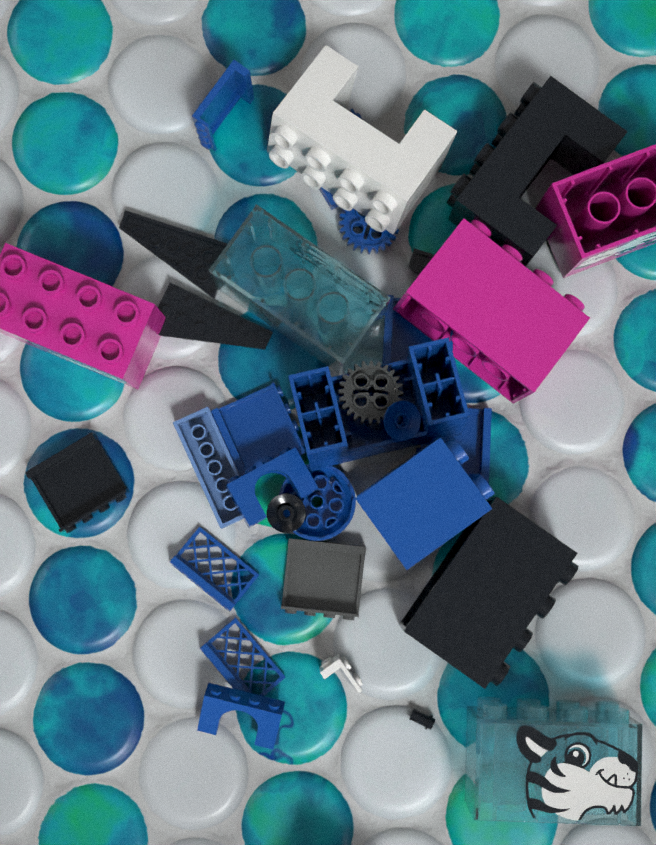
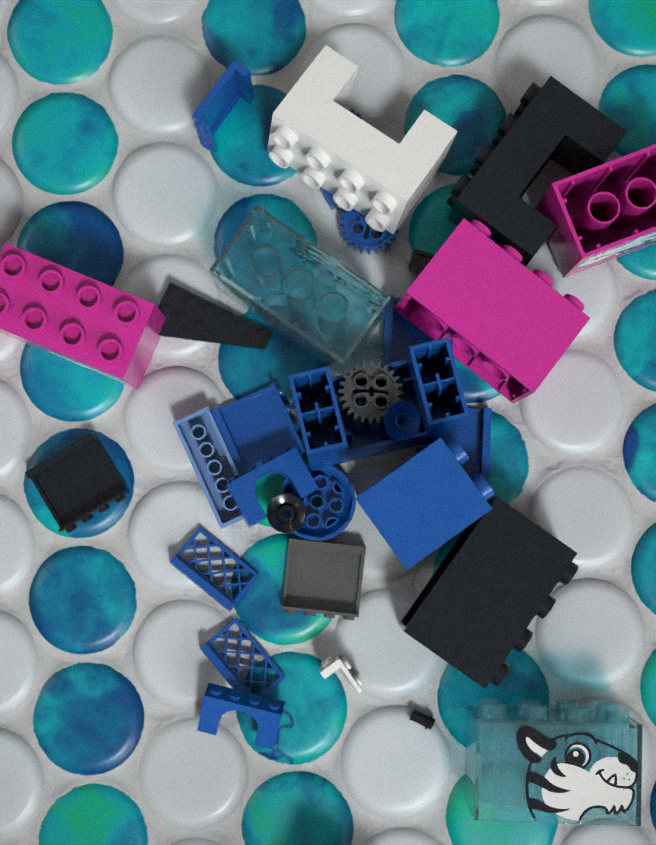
(179, 248): black wing -> none

